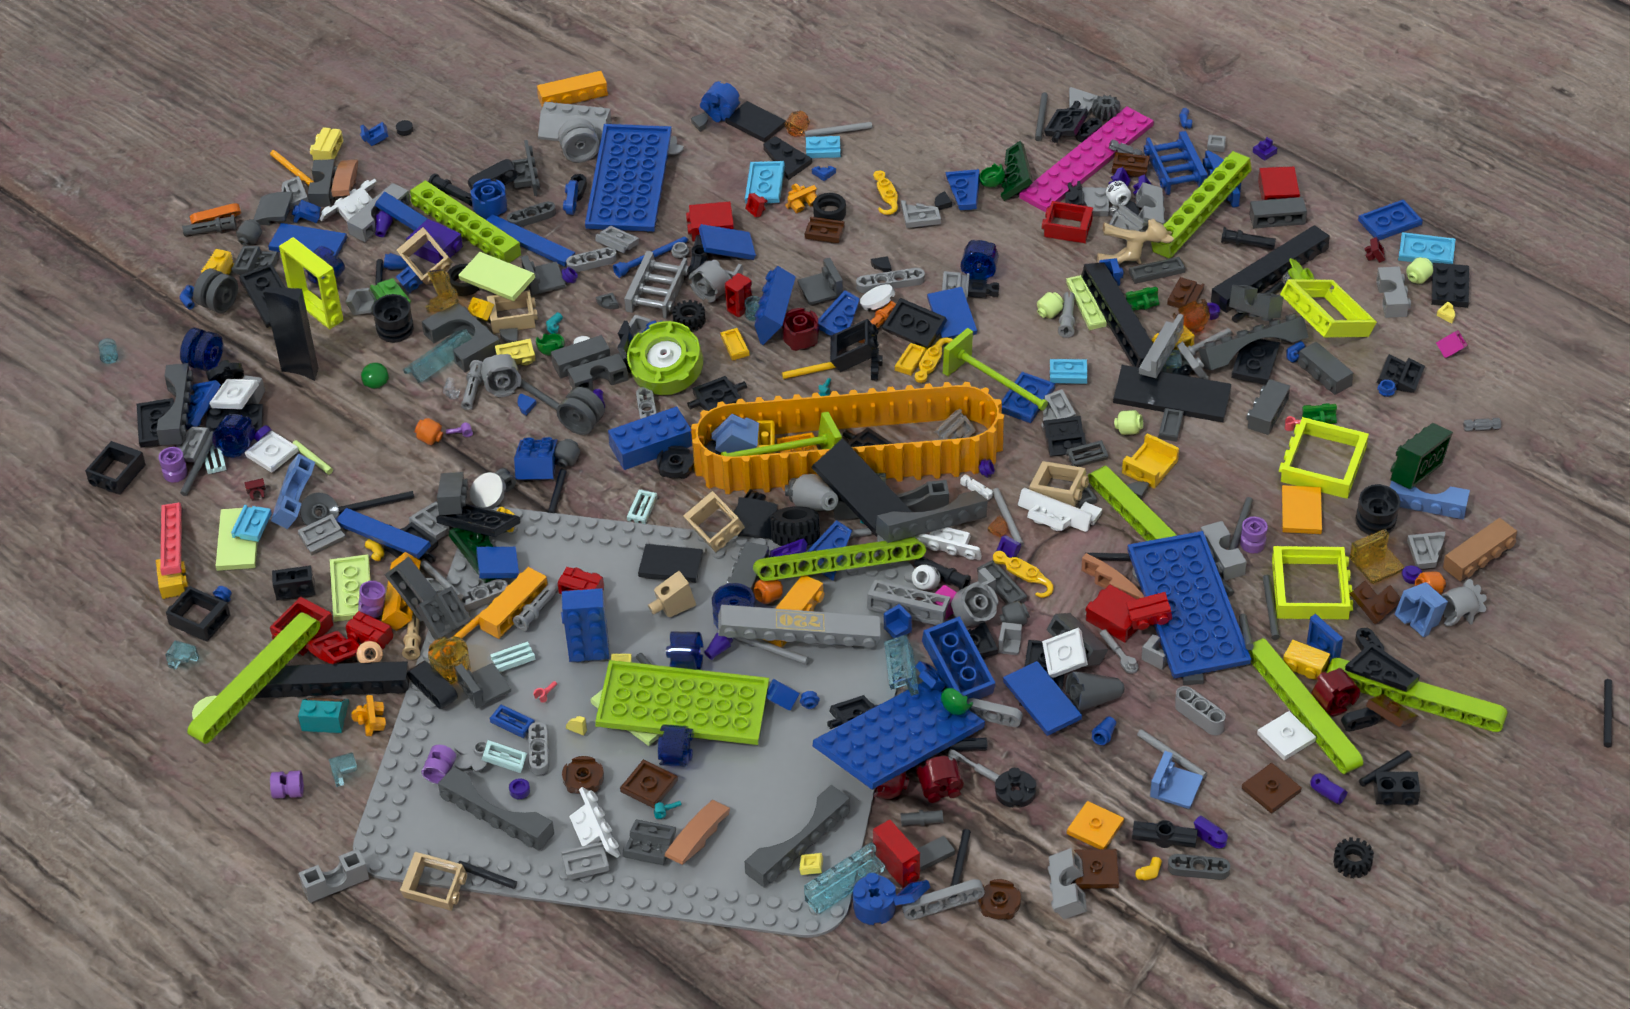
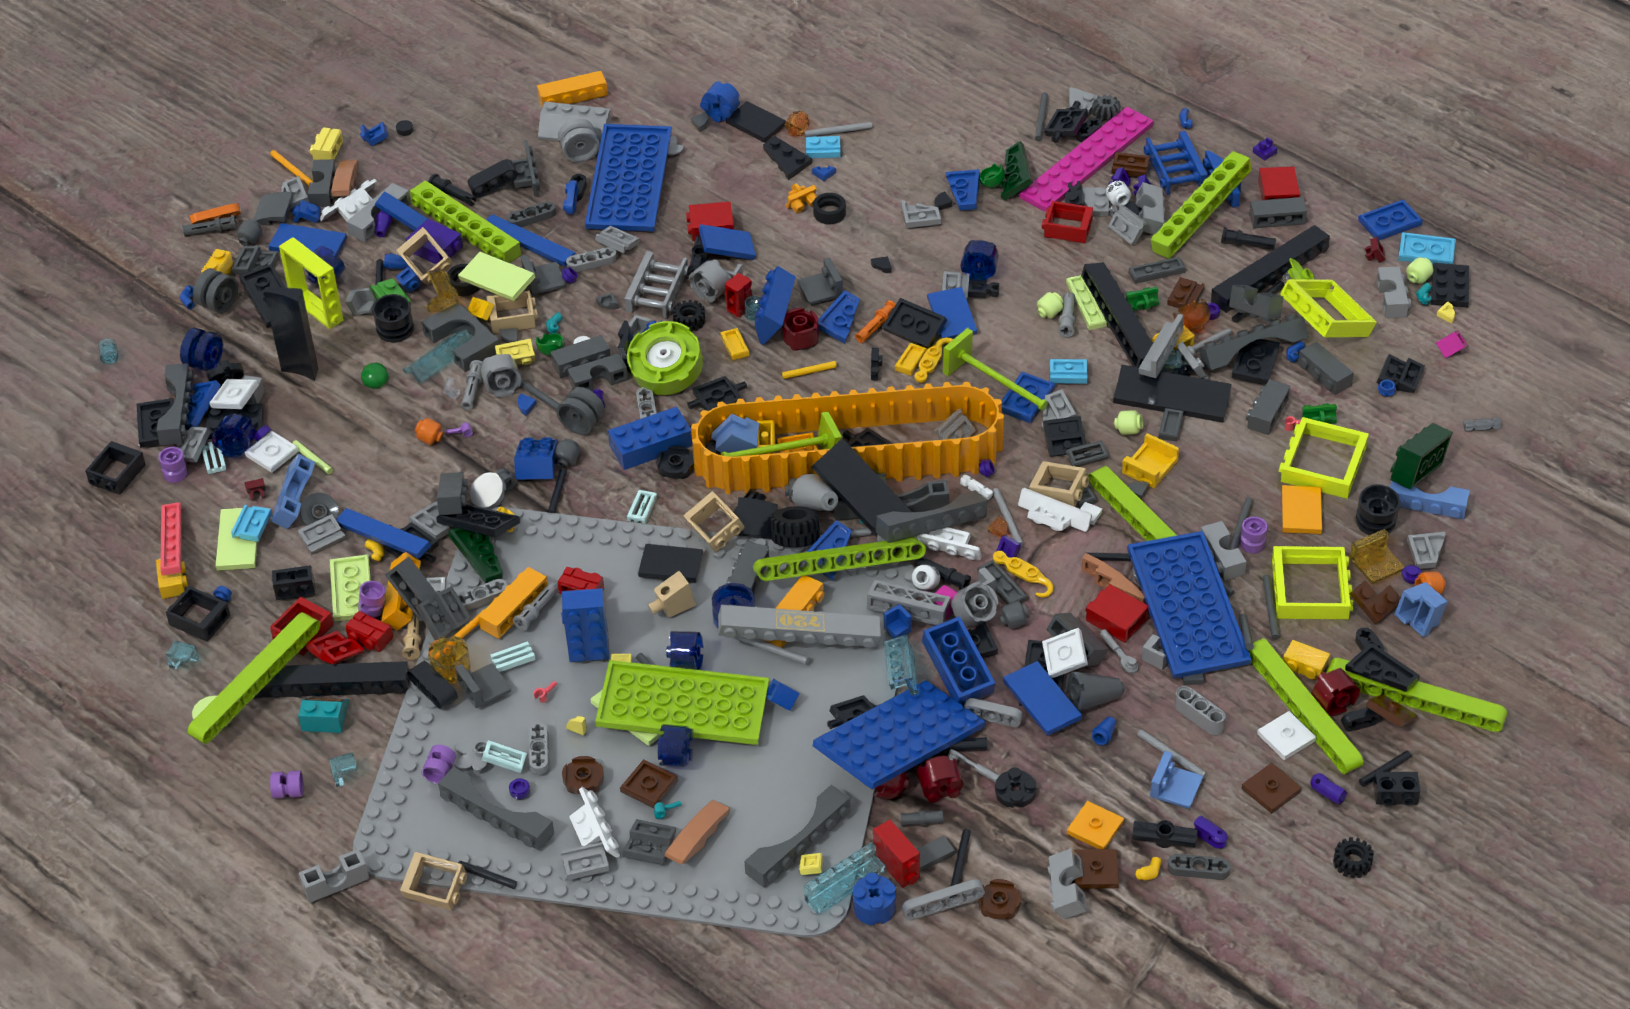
(197, 465): dark grey bar -> none
(367, 716): light orange hips -> none
(371, 646): light nougat head -> none
(377, 502): black bar -> none
(439, 578): light grey bar -> none
(488, 198): blue brick -> none
(497, 562): blue tile -> none
(509, 723): blue tile -> none
(621, 269): blue piece -> none
(680, 250): light grey plate -> none
(717, 646): dark purple cone -> none
(755, 204): red tile -> none
(766, 180): medium azure tile -> none
(768, 591): orange head -> none
(792, 548): dark purple plate -> none
(809, 699): blue plate -> none
(824, 230): reddish brown plate -> none
(824, 390): teal hand -> none
(840, 341): black window -> none
(877, 297): white tile -> none
(886, 192): yellow piece -> none
(890, 278): light grey beam -> none
(911, 892): blue tile -> none
(930, 676): blue tile -> none
(955, 702): green hair -> none
(1010, 638): light grey panel -> none
(1113, 266): blue bracket -> none
(1123, 148): flat silver axle -> none
(1149, 611): red brick -> none
(1156, 233): tan animal -> none
(1216, 143): light grey tile -> none
(1324, 637): blue tile -> none
(1422, 294): none -> teal arm
(1463, 602): light grey piece -> none
(1480, 549): medium nougat brick -> none
(1607, 737): black bar -> none

